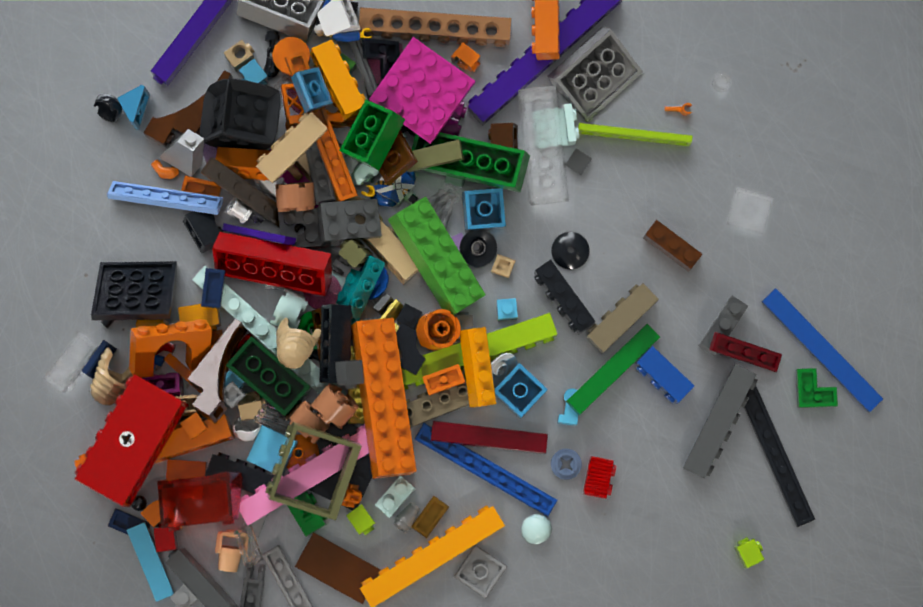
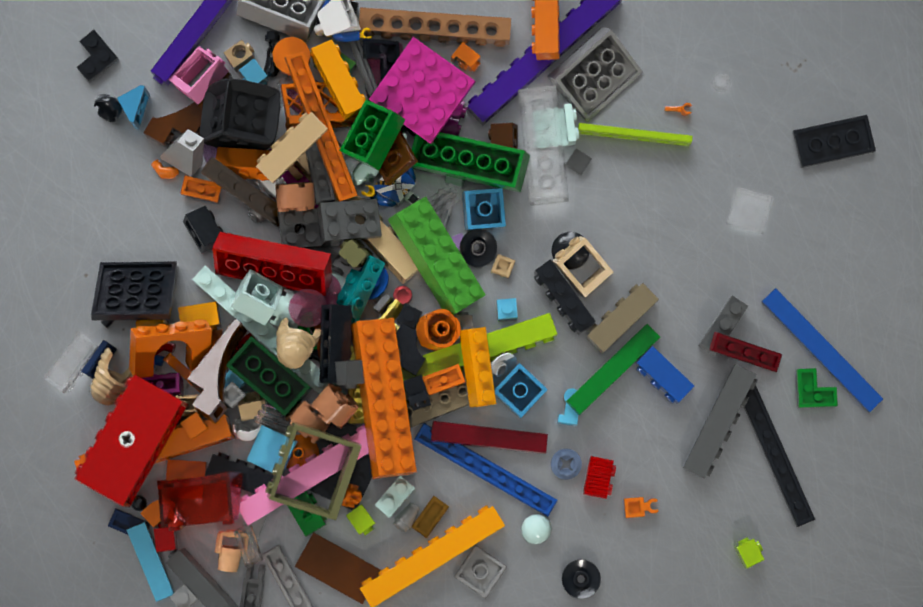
(100, 59): none -> black plate
(165, 197): light blue tile -> none
(192, 67): none -> bright pink window
(213, 288): dark blue tile -> none
(238, 210): white piece -> none
(257, 297): none -> light aqua brick
(259, 234): dark purple tile -> none
(306, 307): none -> clear pink tile
(311, 89): dark azure slope -> none
(403, 295): none -> coral tile
(417, 392): none -> black brick
(437, 155): olive tile -> none
(591, 579): none -> black dish
(595, 279): none -> tan window
(636, 507): none -> orange plate
(672, 245): reddish brown brick -> none
(834, 141): none -> black tile

